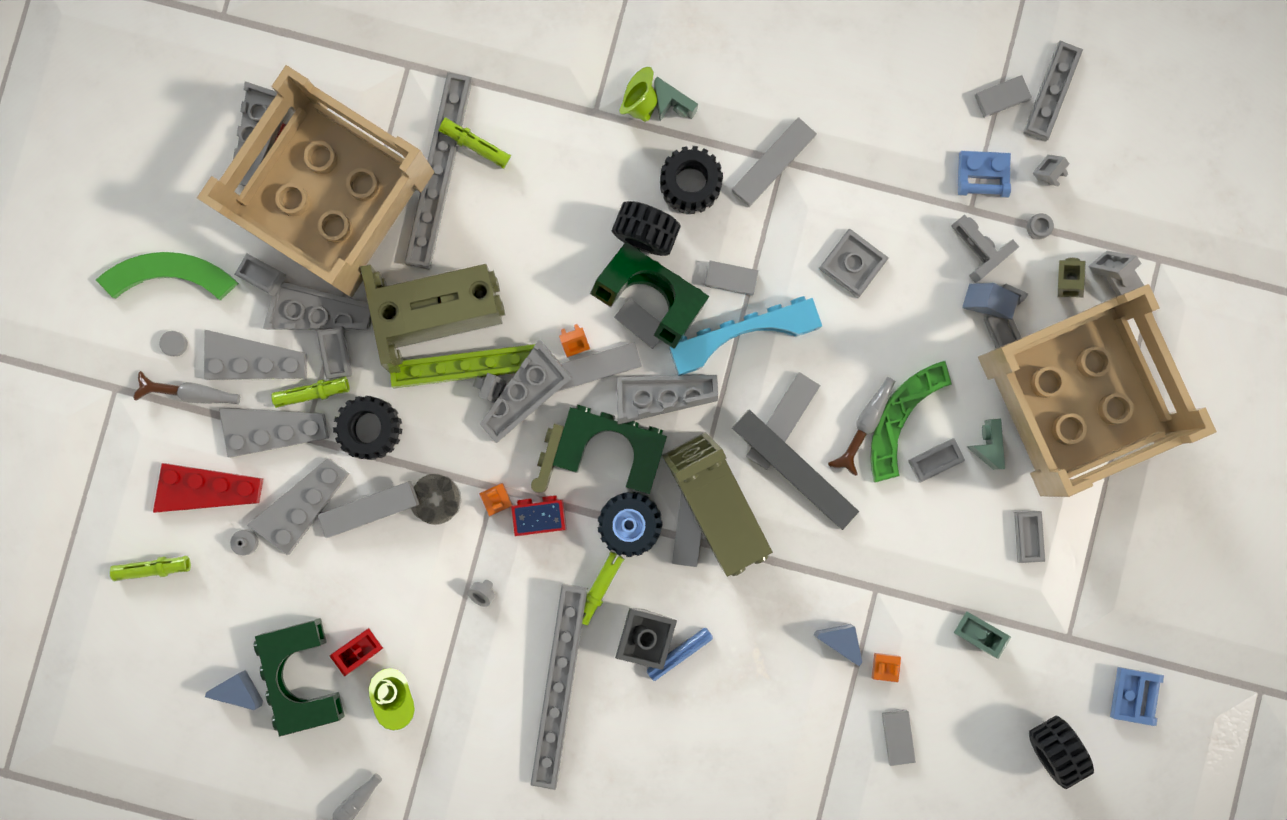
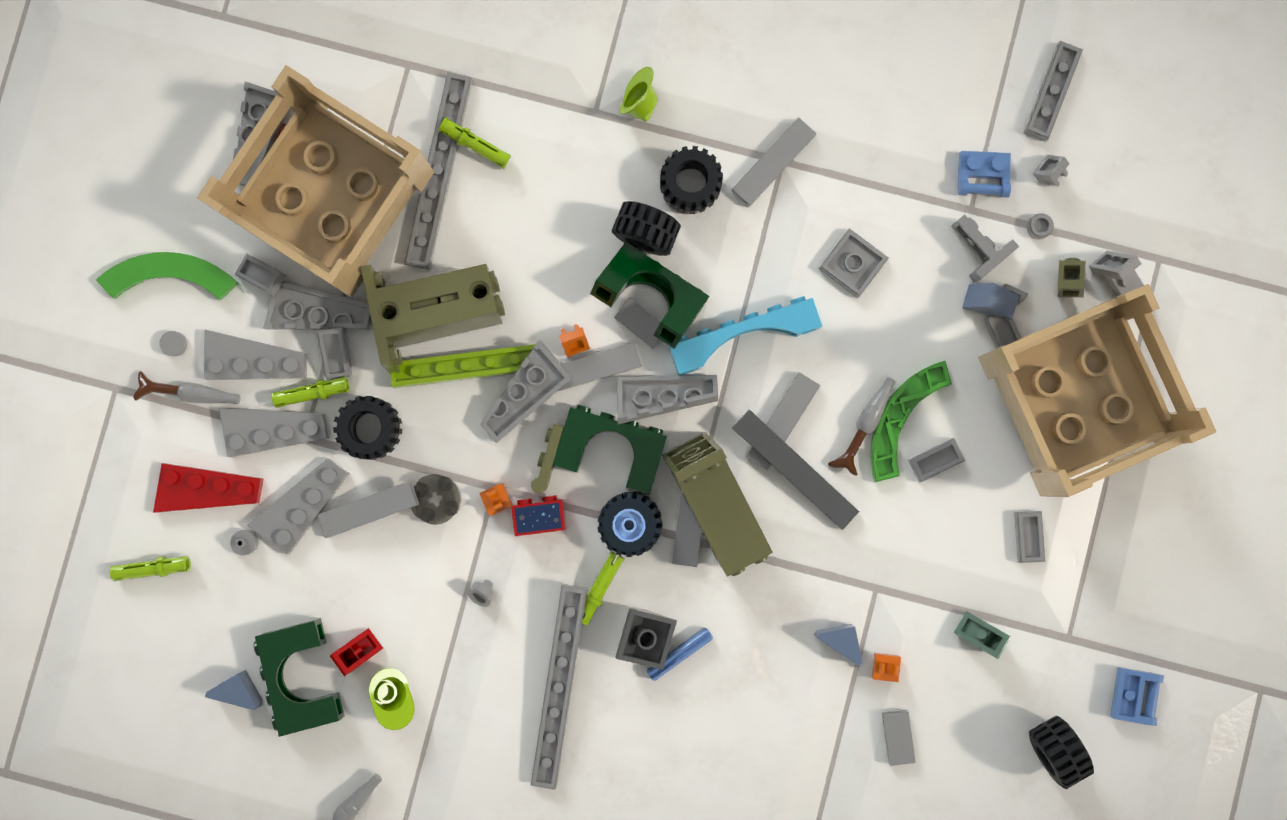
(490, 388): light grey tile -> none
(669, 96): sand green slope -> none
(731, 278): light grey tile -> none
(993, 451): sand green slope -> none
(1003, 96): light grey tile -> none

